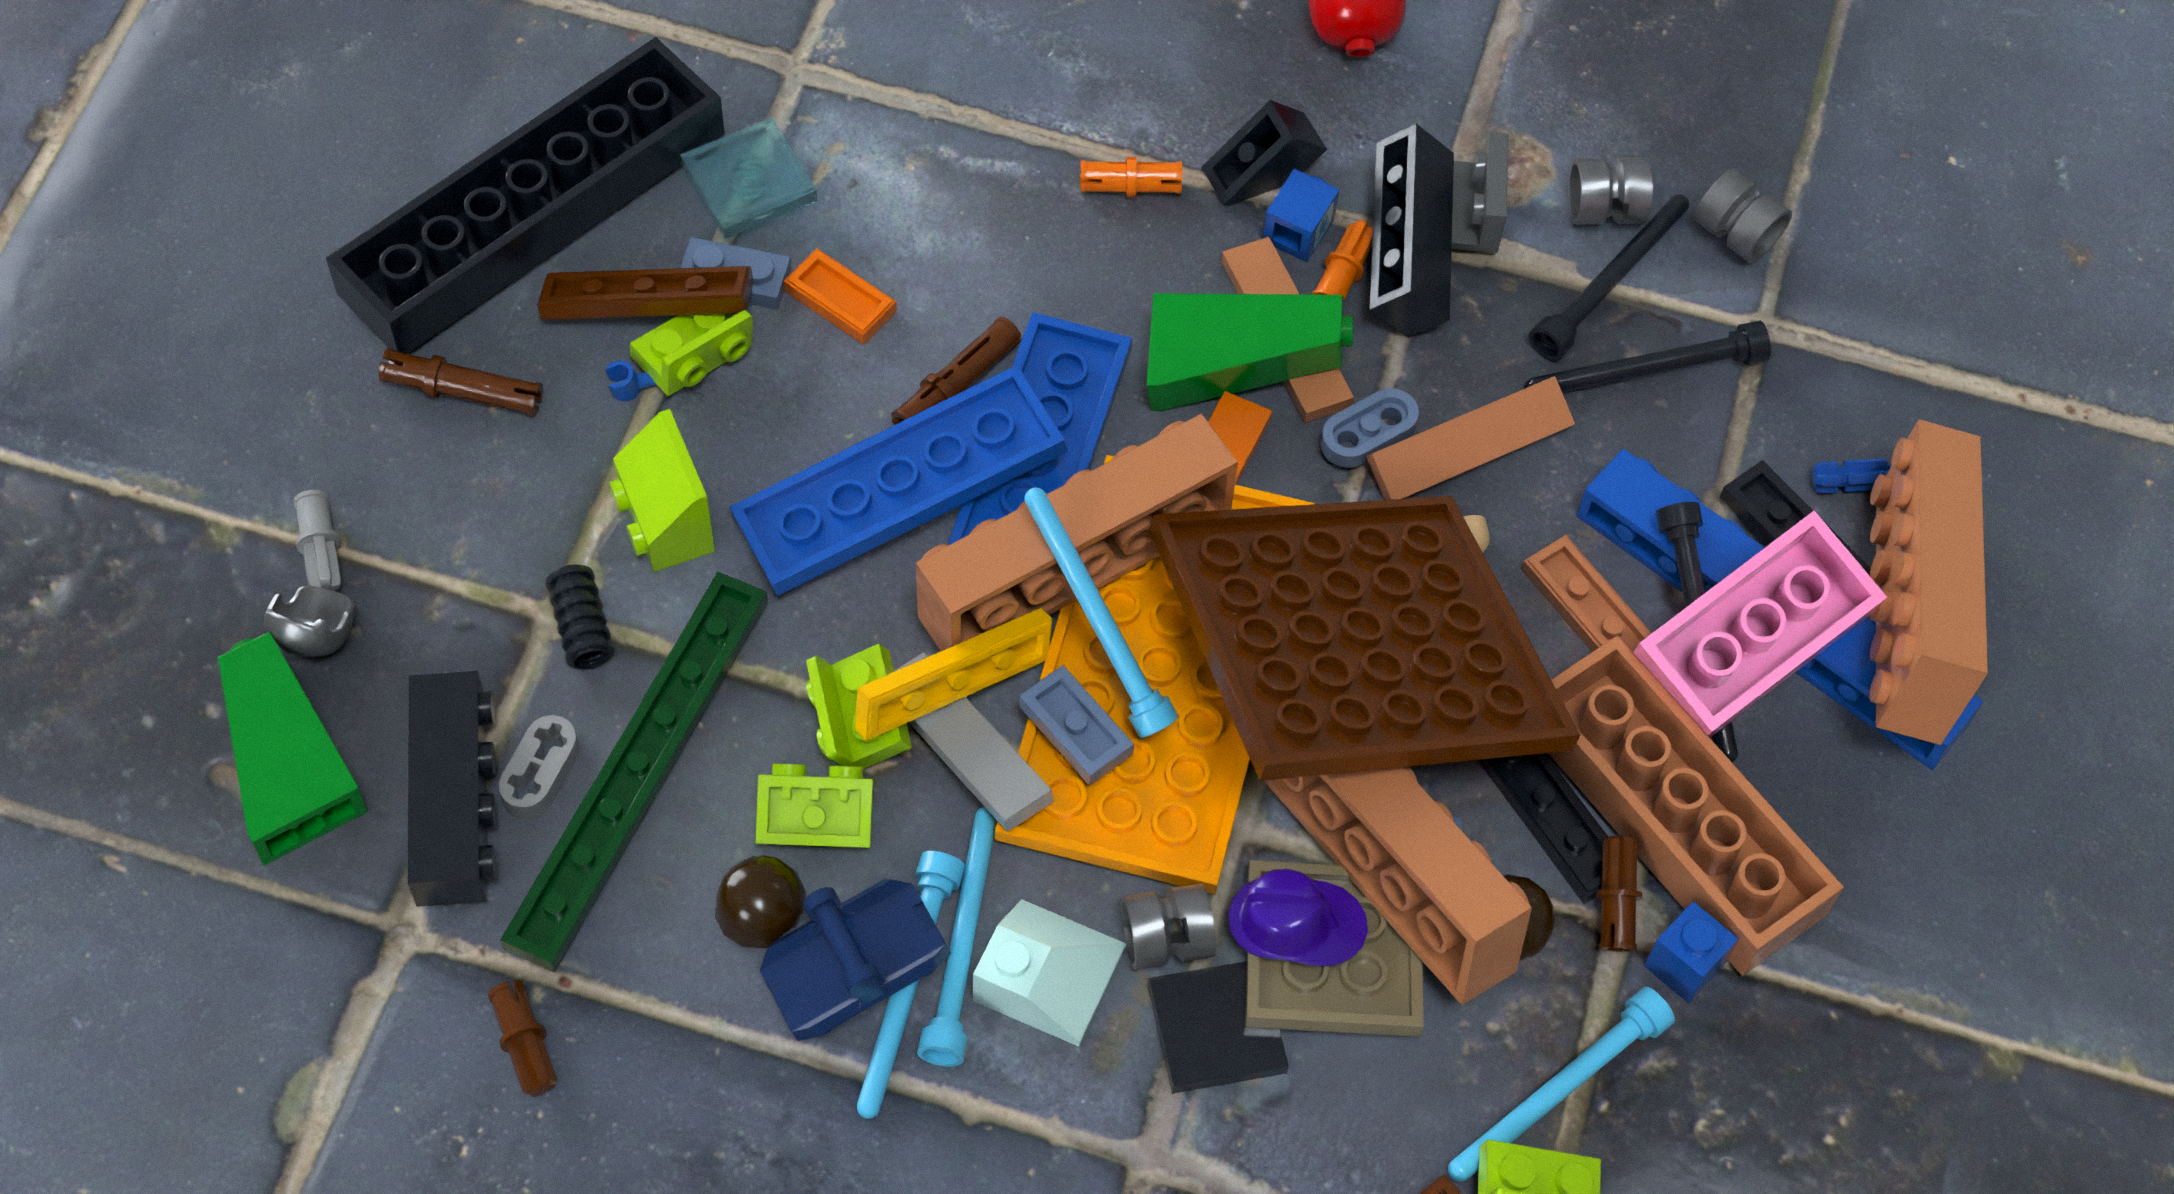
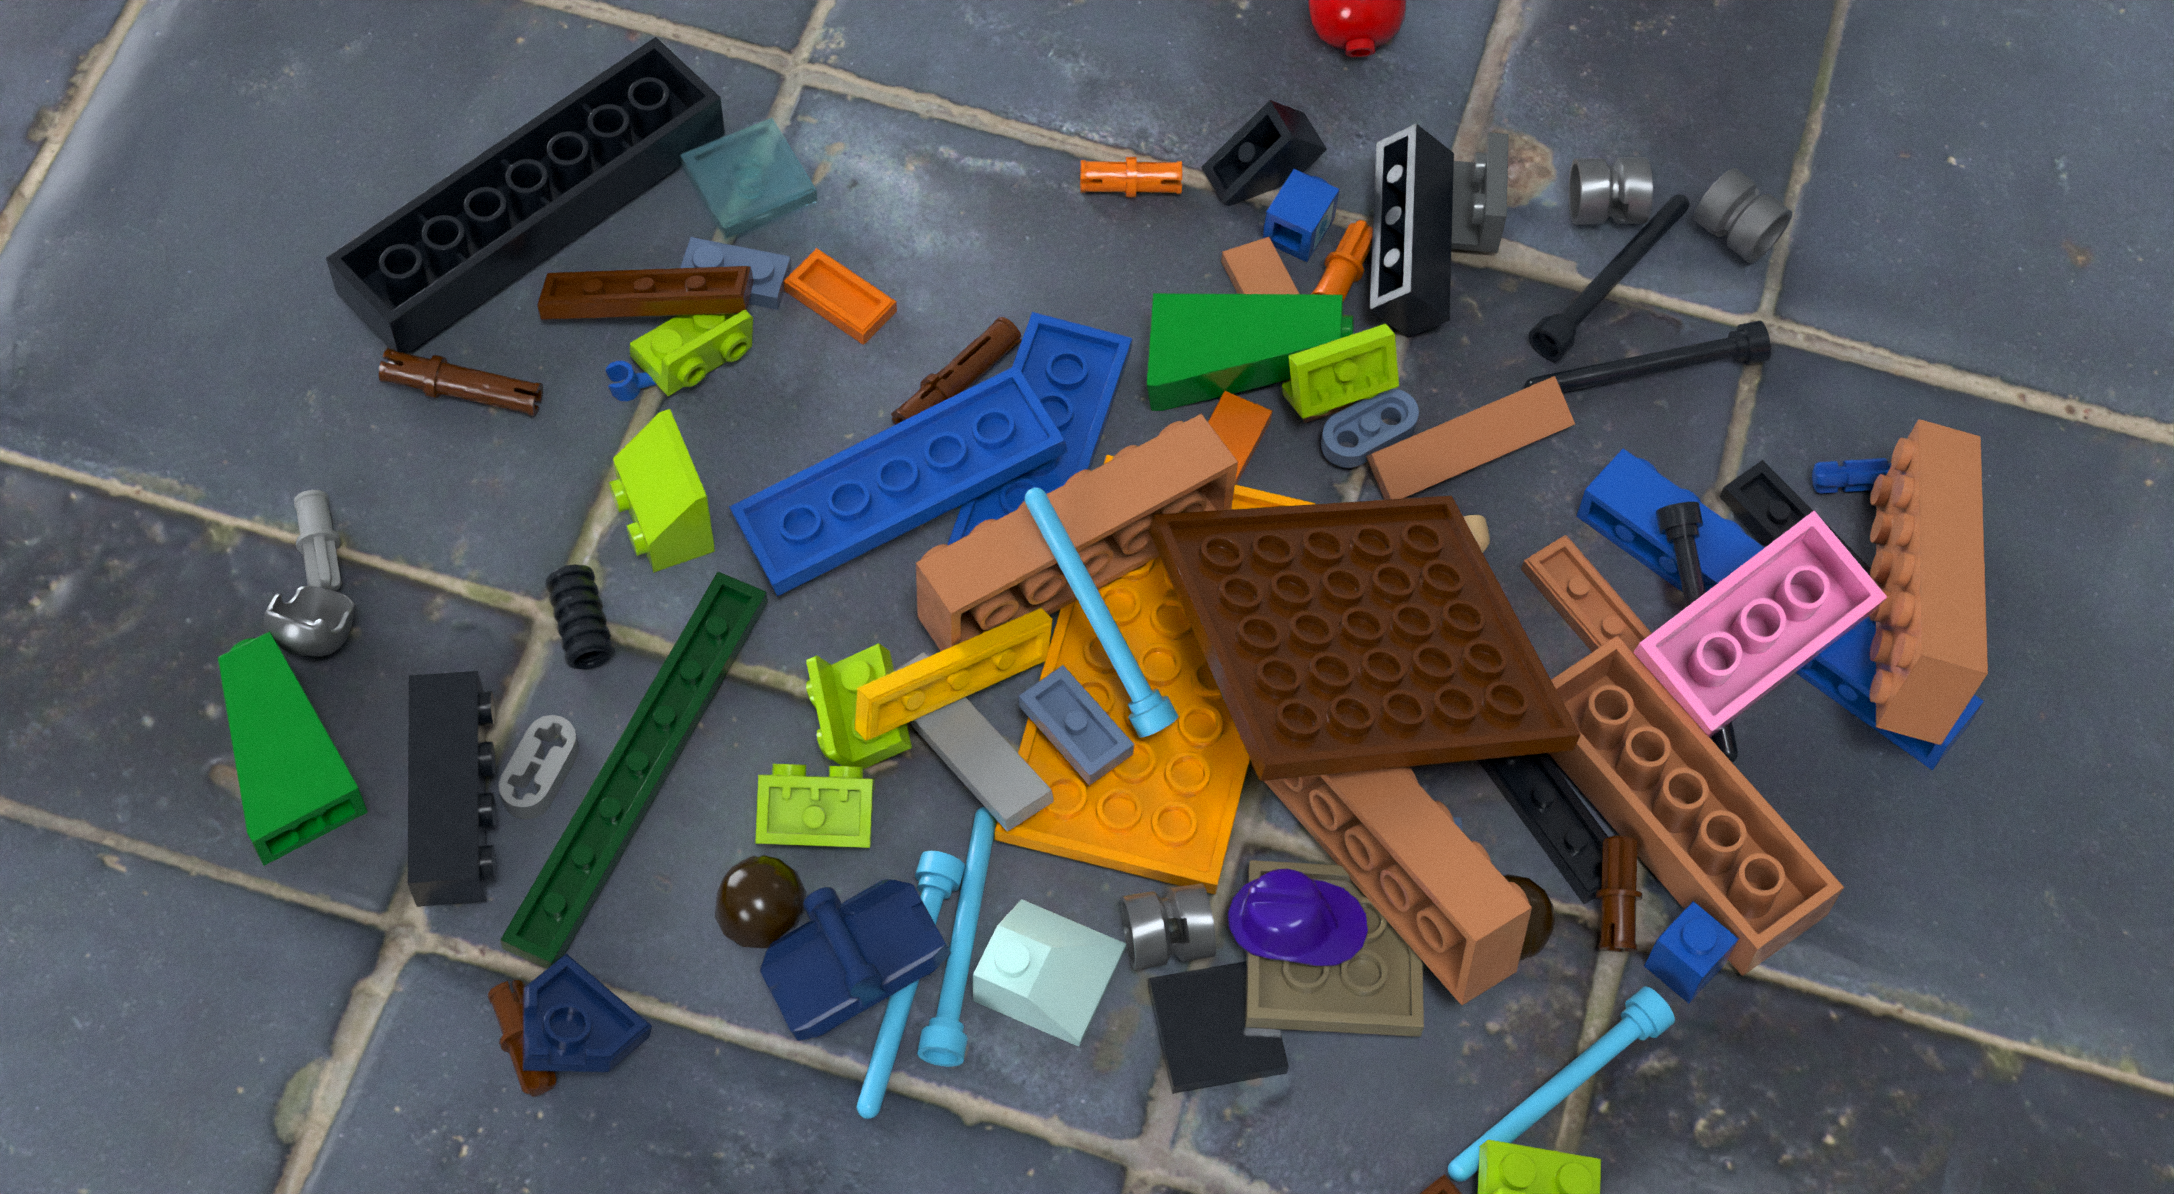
(576, 1022): none -> dark blue plate
(1342, 371): none -> lime bracket

